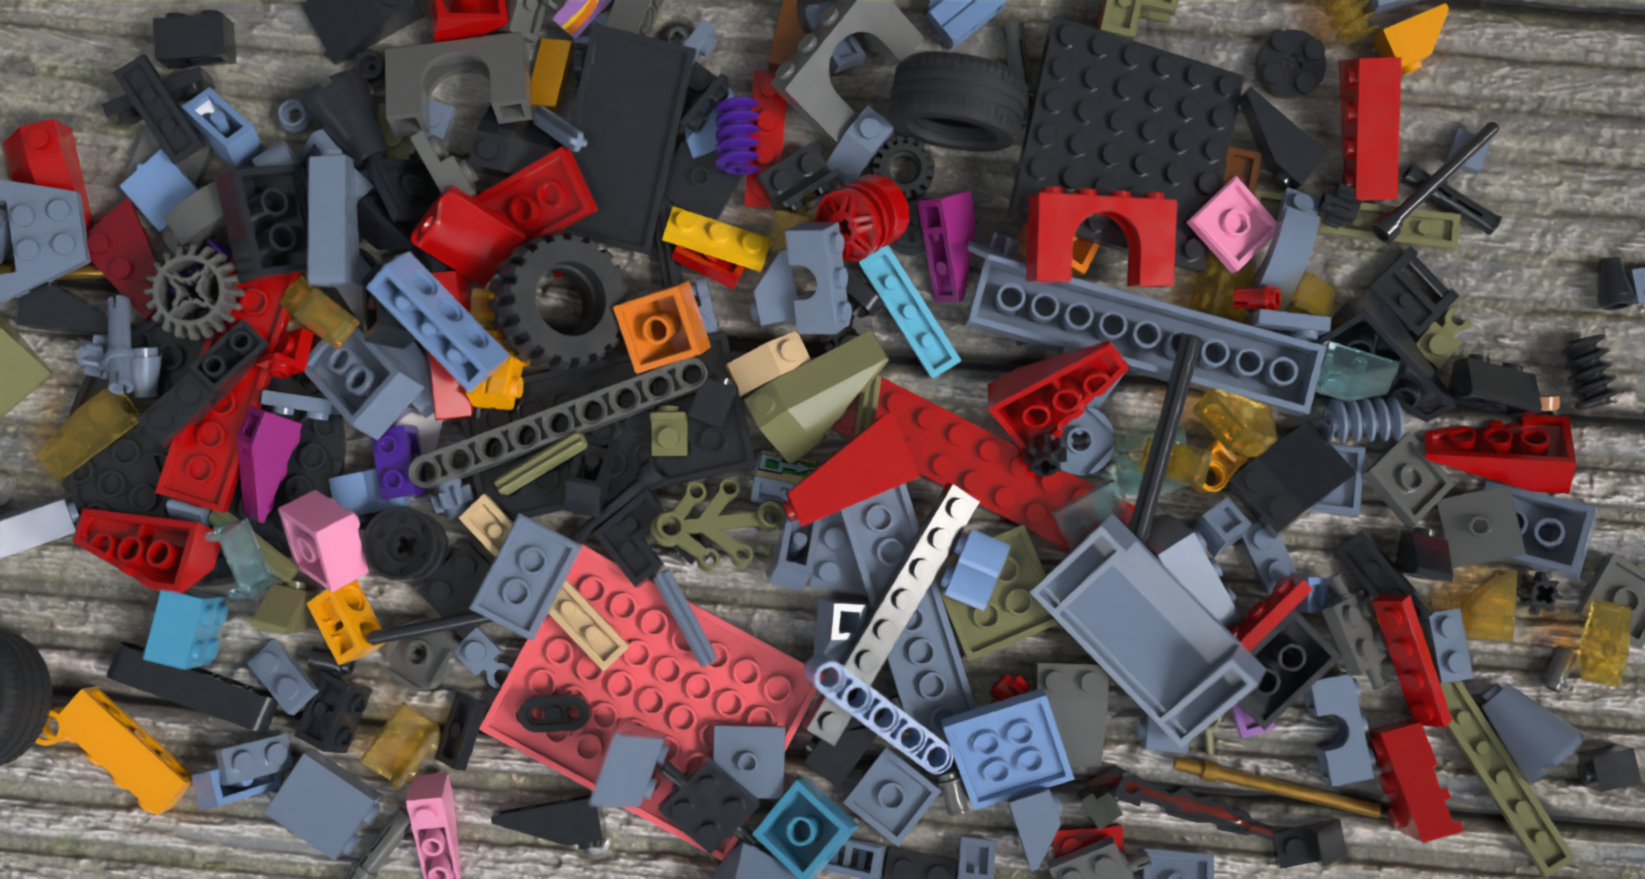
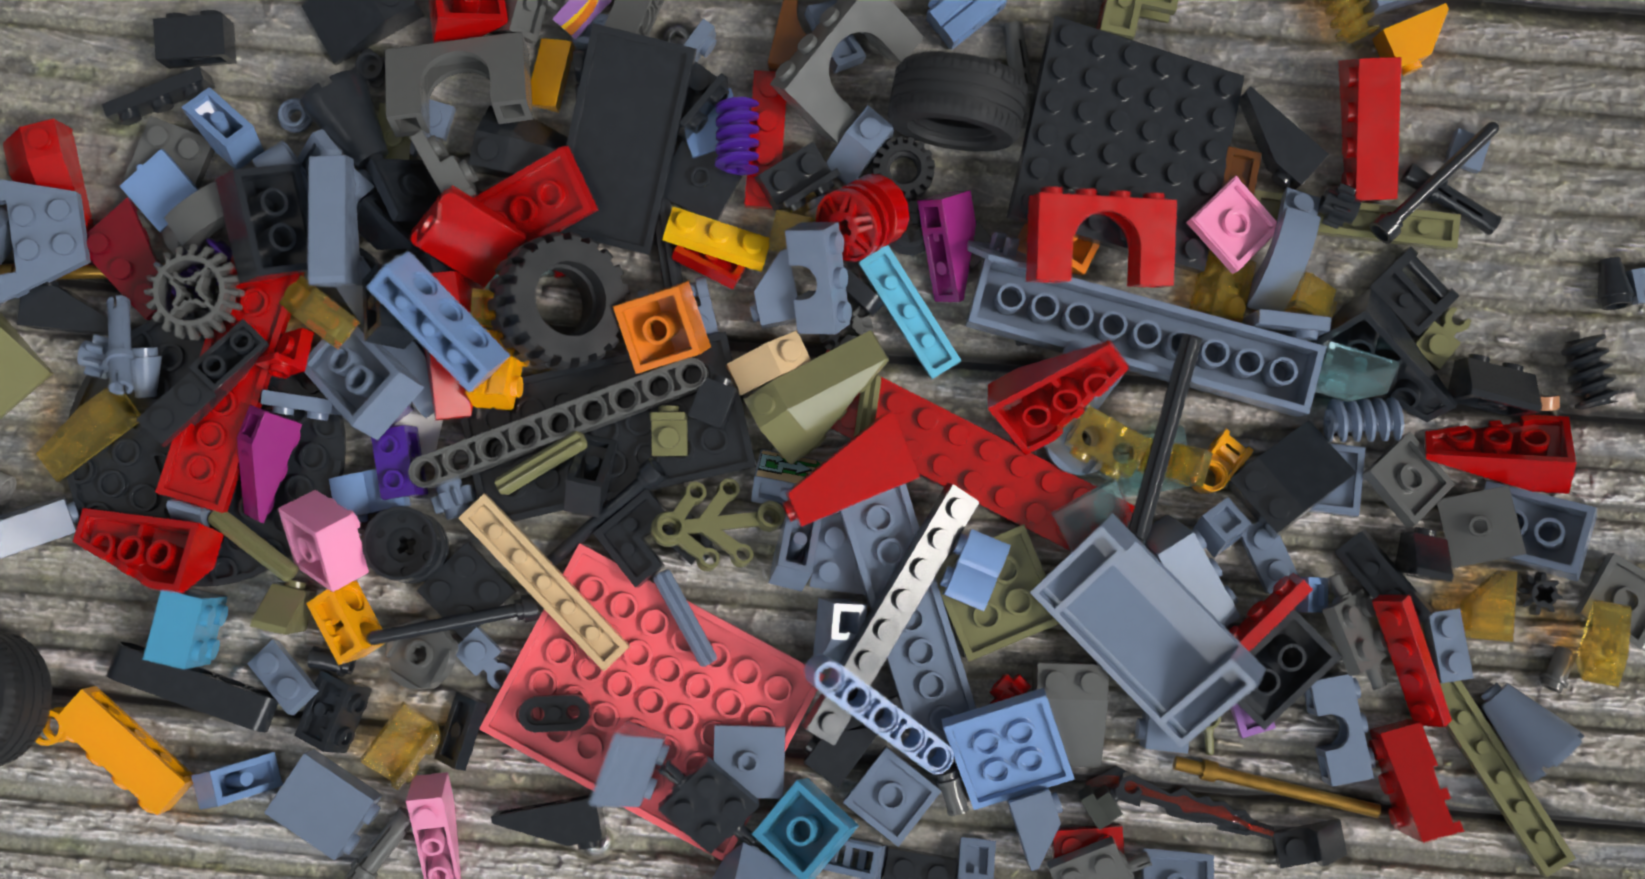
(159, 109): black plate -> none
(243, 557): clear light blue hinge -> none
(254, 759): sand blue plate -> none
(526, 577): sand blue tile -> none
(558, 128): sand blue axle -> none
(1044, 454): black gear -> none
(1110, 434): none -> clear yellow brick
(1237, 422): clear yellow slope -> none
(1257, 298): red pin -> none
(1308, 54): black plate -> none
(1608, 768): black brick -> none

